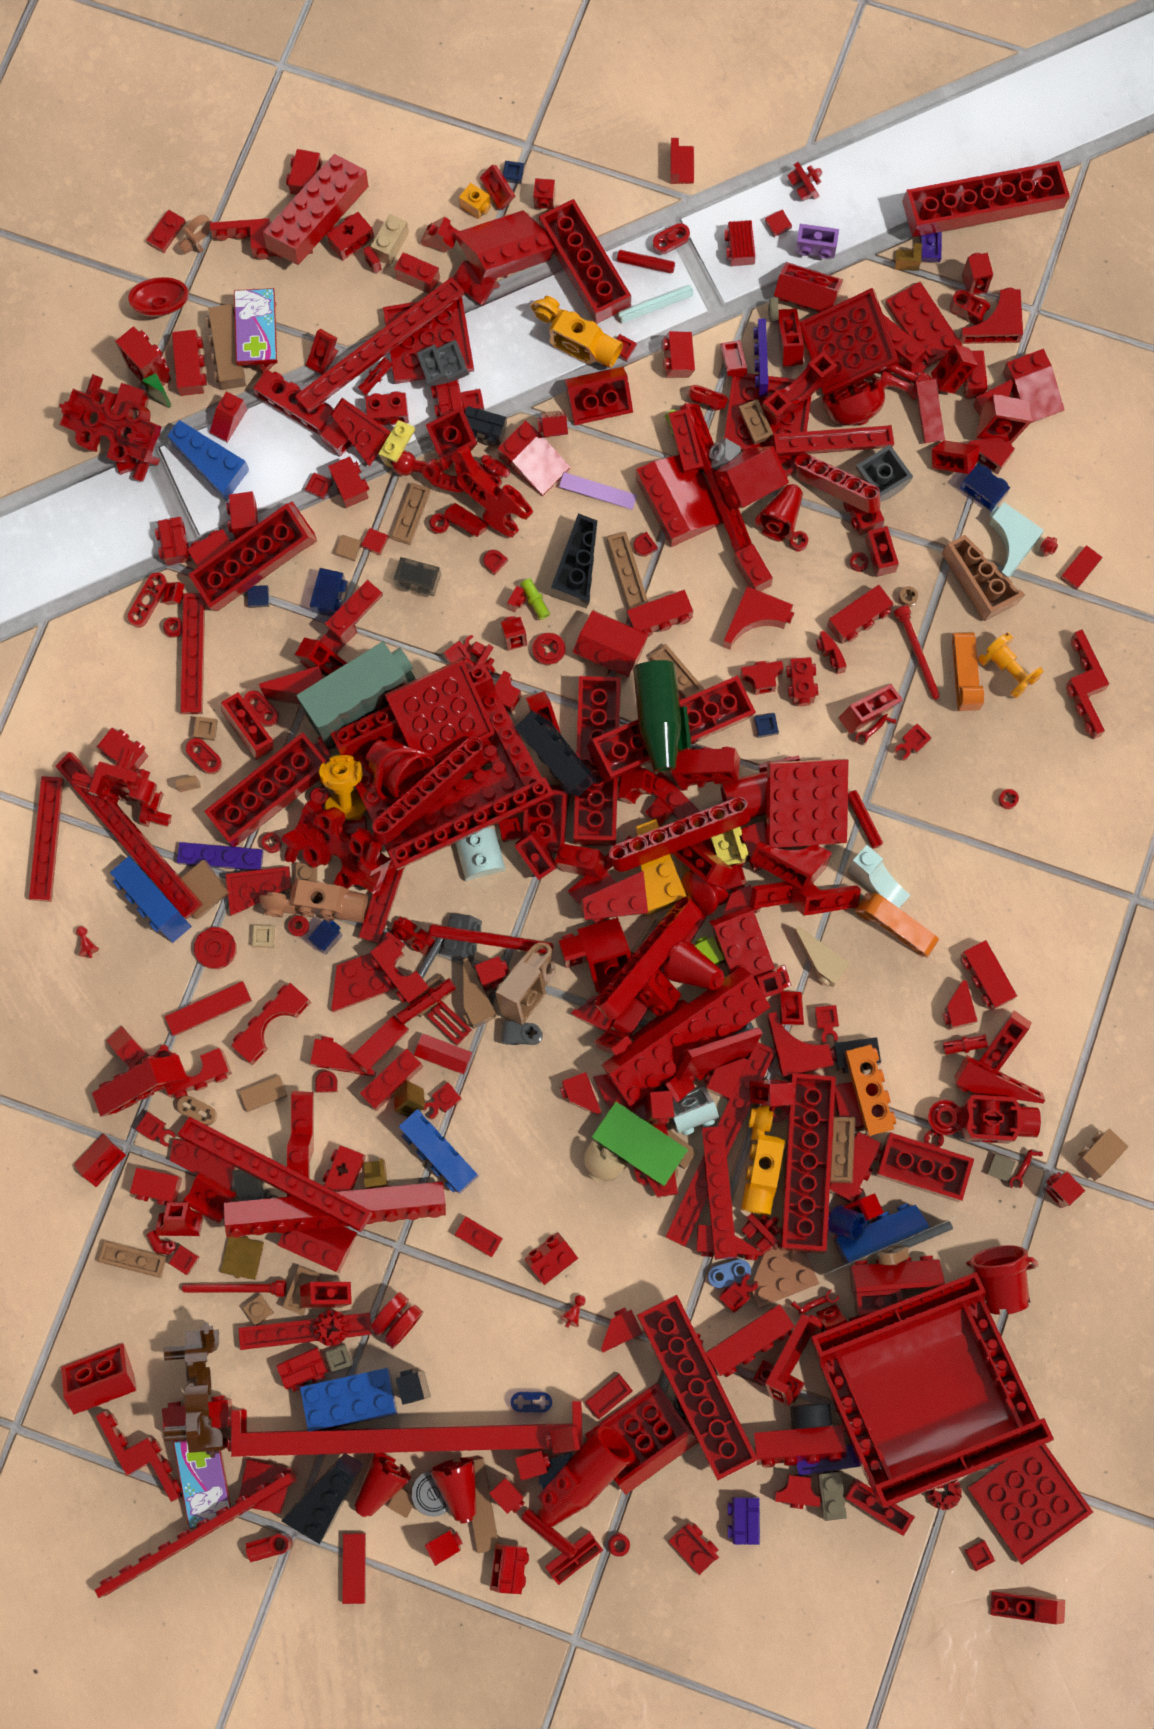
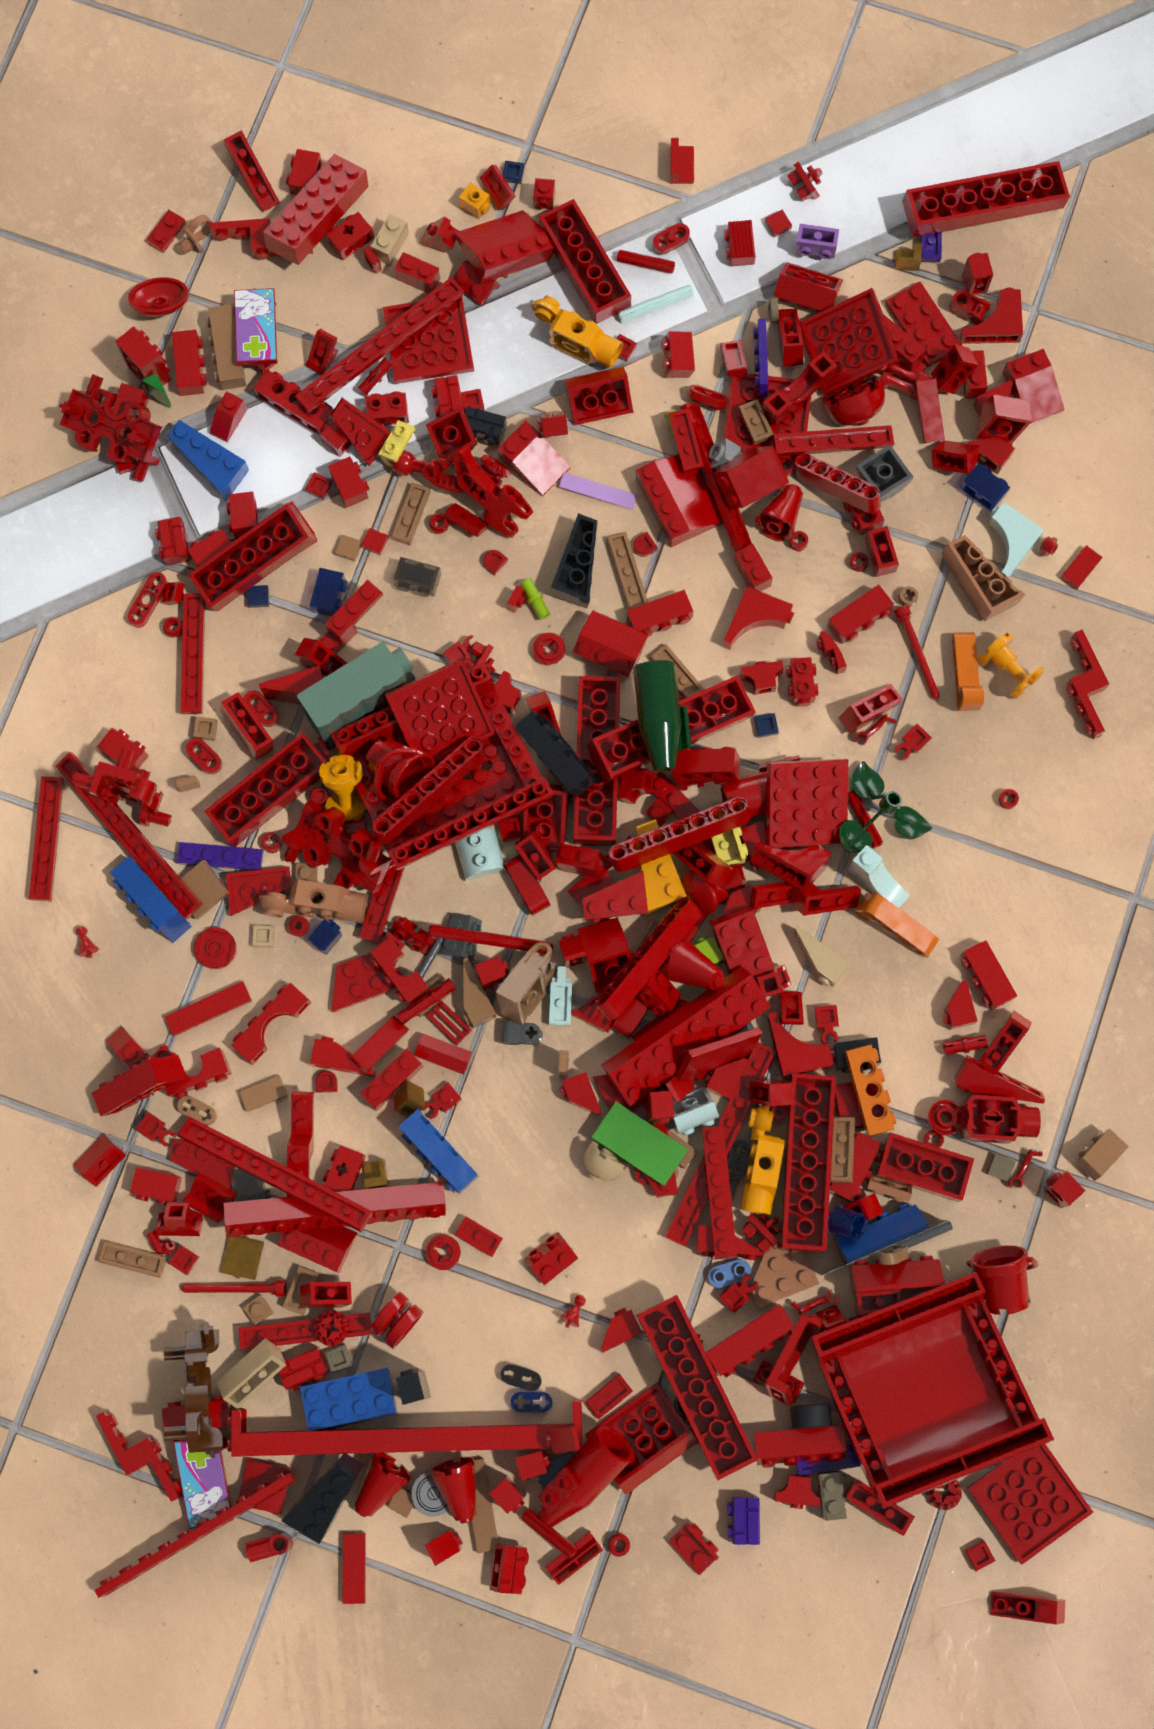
(98, 1379): red slope -> none
(251, 170): none -> red slope
(251, 1373): none -> tan brick
(440, 1242): none -> red gear
(443, 363): dark grey slope -> none
(514, 633): red slope -> none
(519, 1382): none -> black beam
(527, 885): none -> red beam
(560, 999): none -> light aqua hinge
(563, 1063): none -> medium nougat tile
(613, 1042): red plate -> none
(742, 1162): none -> black beam
(868, 783): none -> dark green plant
(895, 1190): none -> nougat plate

